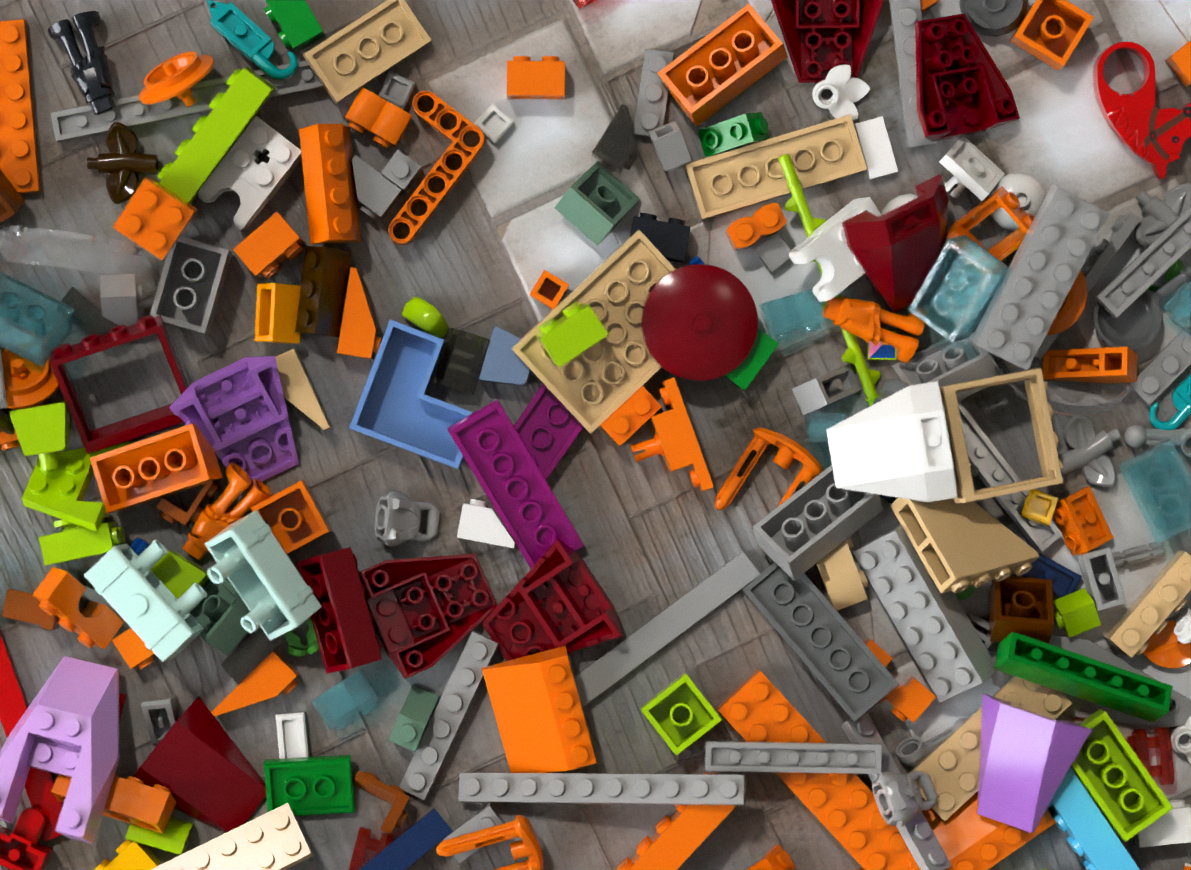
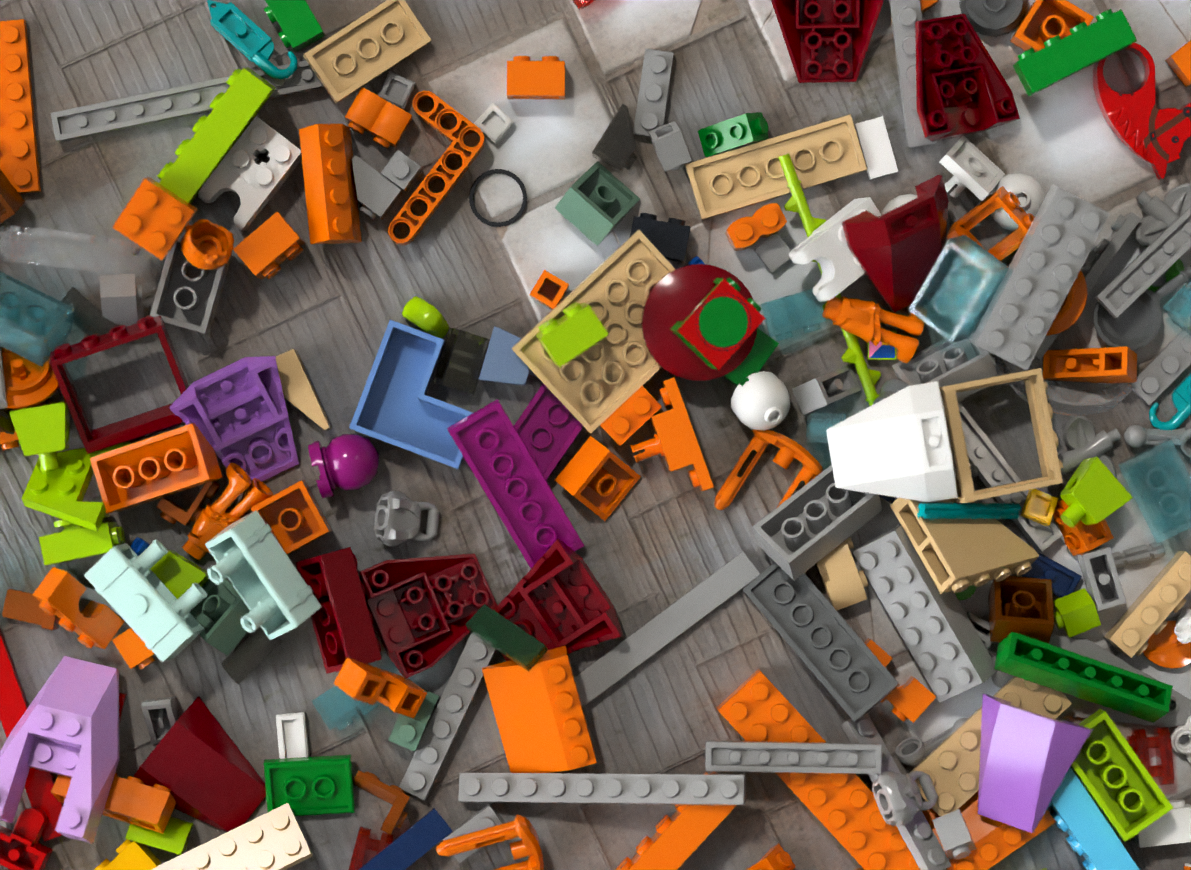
(92, 71): black piece -> none
(123, 163): dark brown plant -> none
(176, 78): orange piece -> none
(207, 244): none -> orange hair
(264, 682): orange slope -> none
(277, 313): light orange brick -> none
(295, 646): bright green piece -> none
(323, 291): dark brown brick -> none
(345, 463): none -> magenta tile
(358, 327): orange slope -> none
(375, 684): none -> orange arch
(483, 525): white slope -> none
(498, 171): none -> black piece
(506, 637): none -> clear green tile
(597, 478): none -> orange slope
(680, 713): lime brick -> none
(719, 323): none -> panel
(723, 64): orange slope -> none
(761, 401): none -> white cylinder
(844, 92): white plate -> none
(954, 835): none -> light grey brick
(979, 511): none -> teal axle
(1075, 52): none -> green brick
(1092, 494): none -> lime torso

